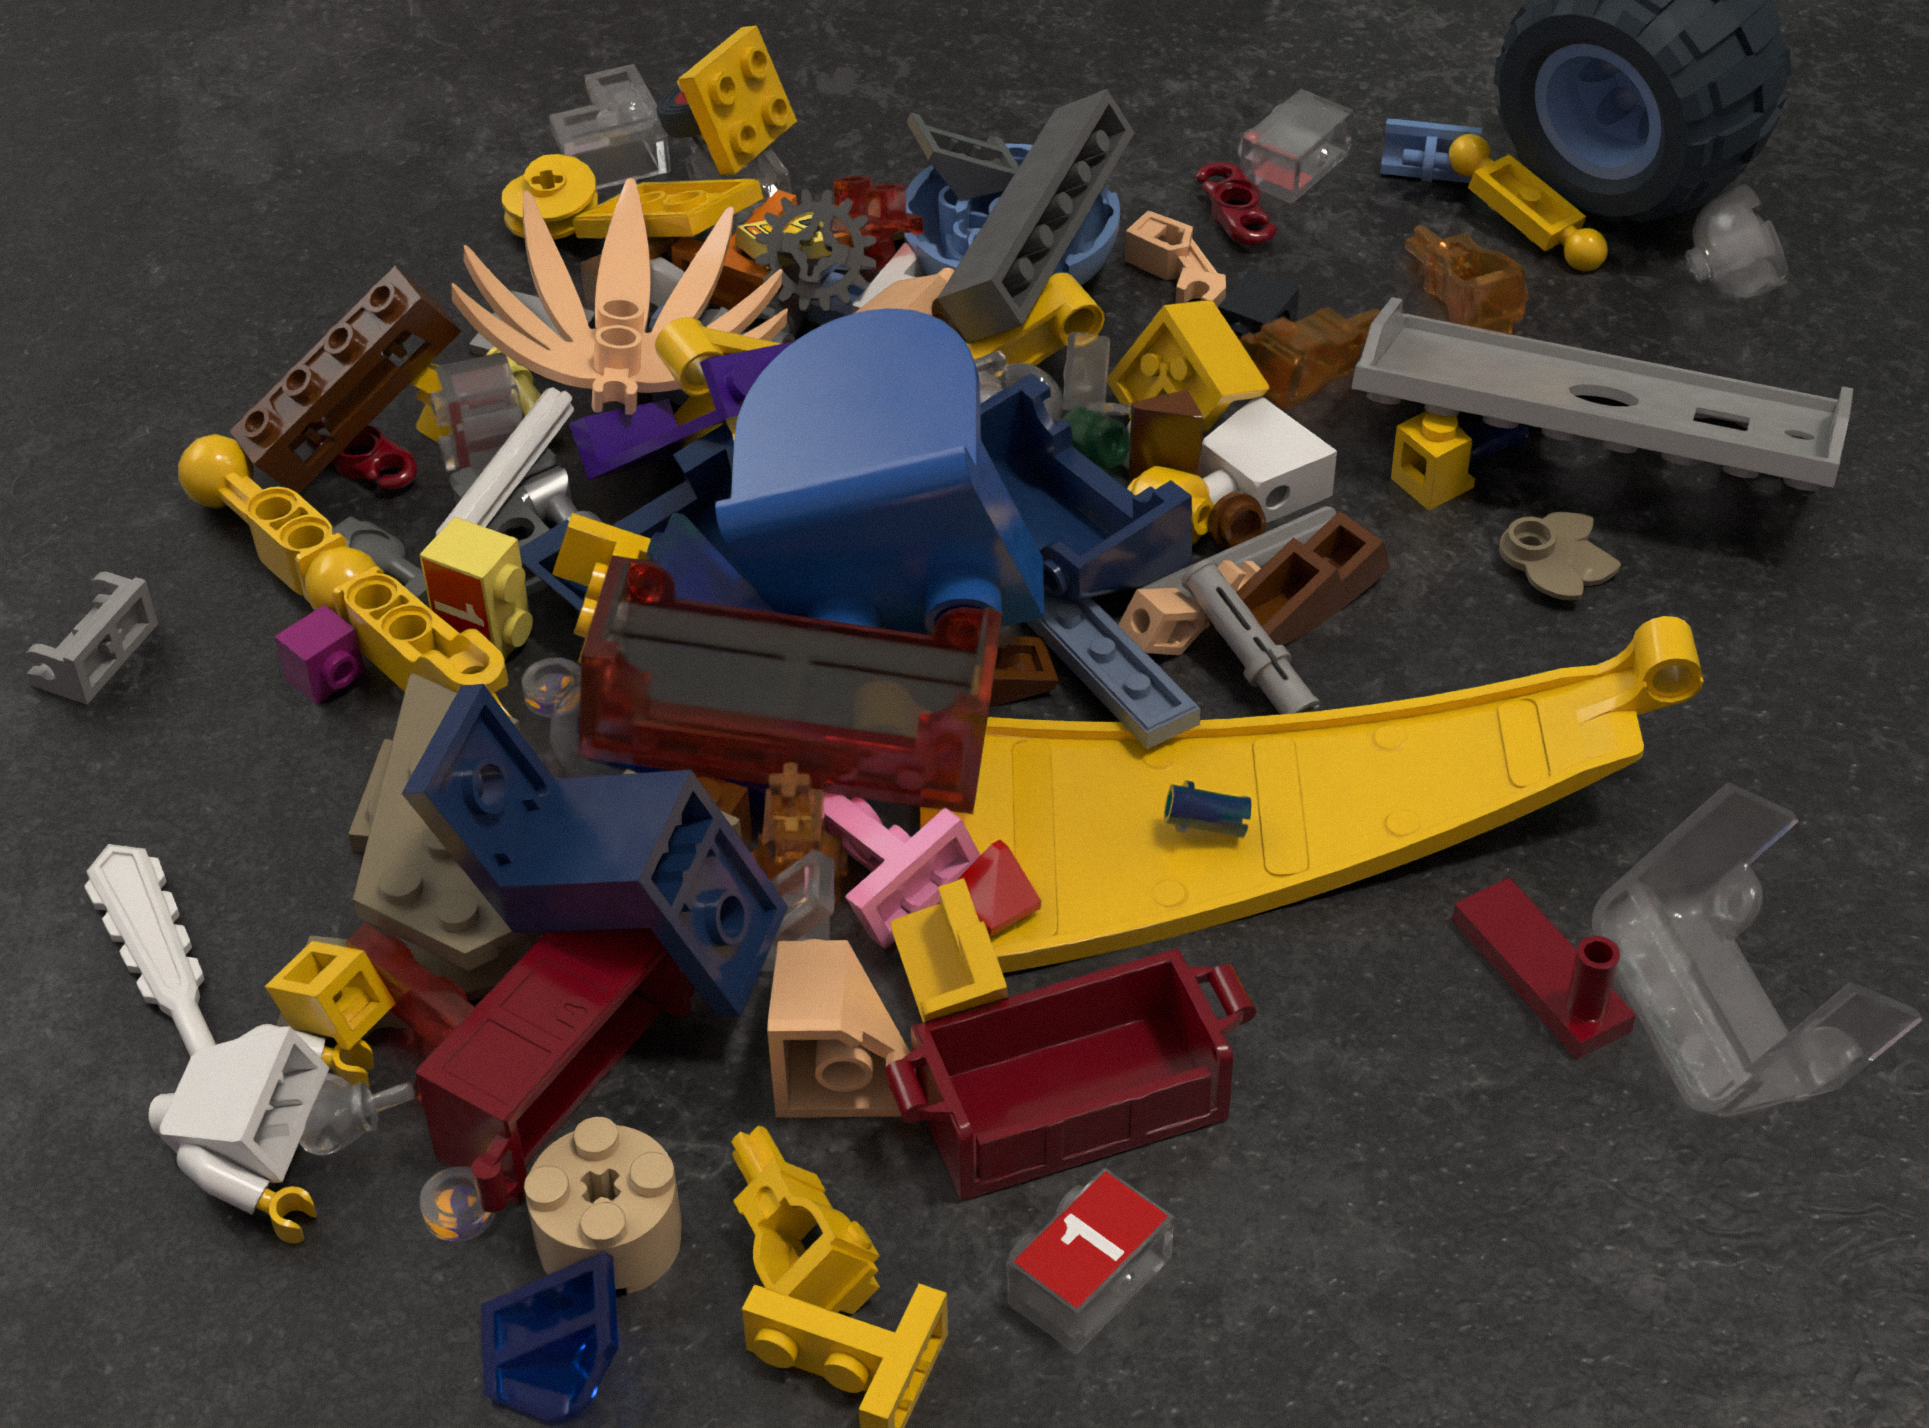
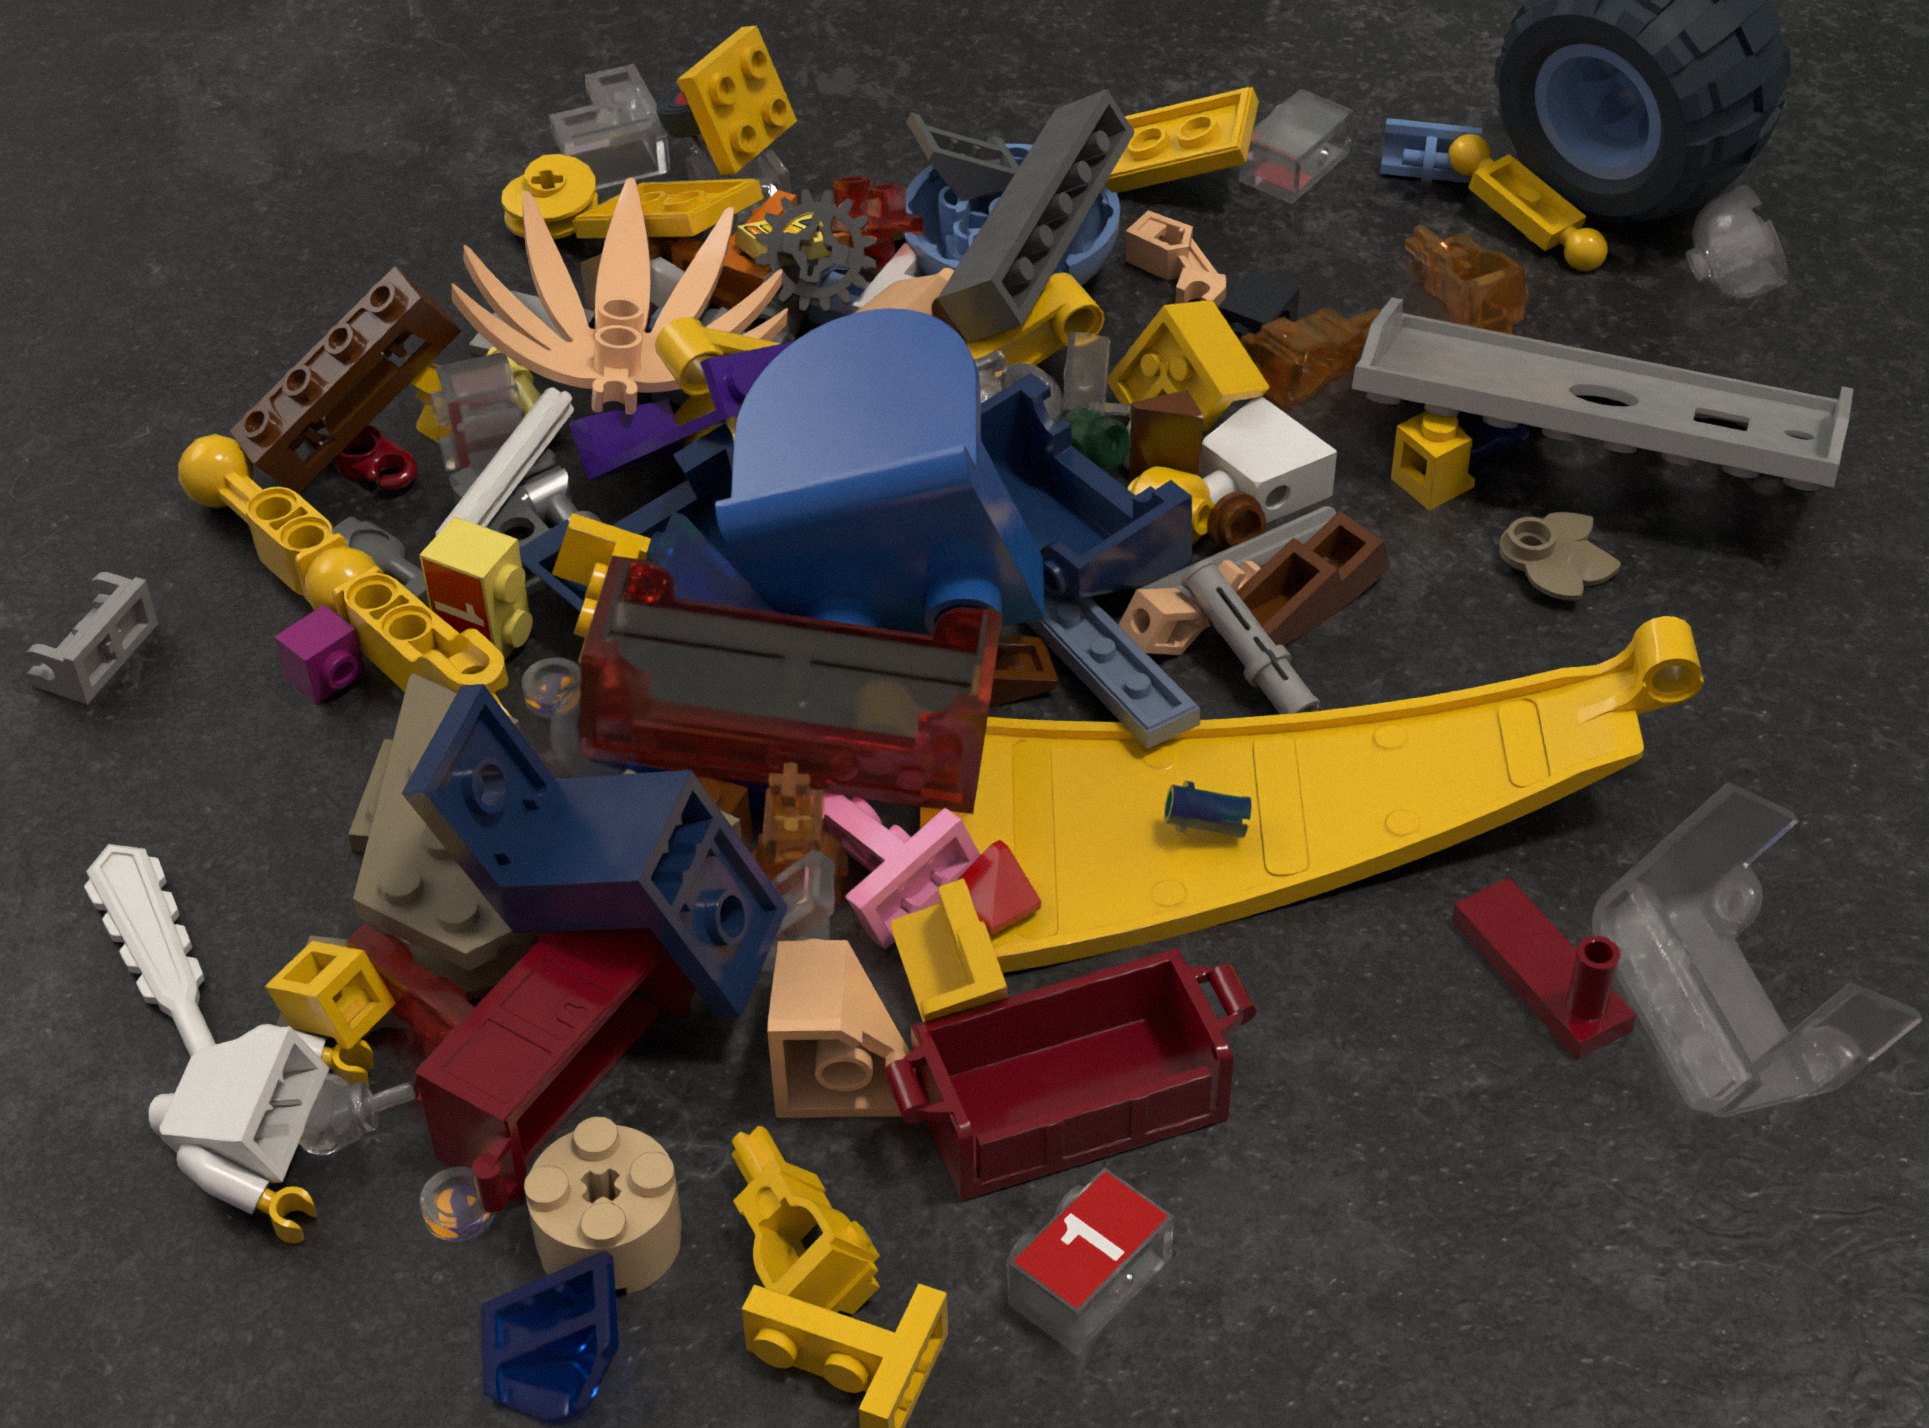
(1186, 140): none -> yellow tile
(1235, 217): dark red piece -> none

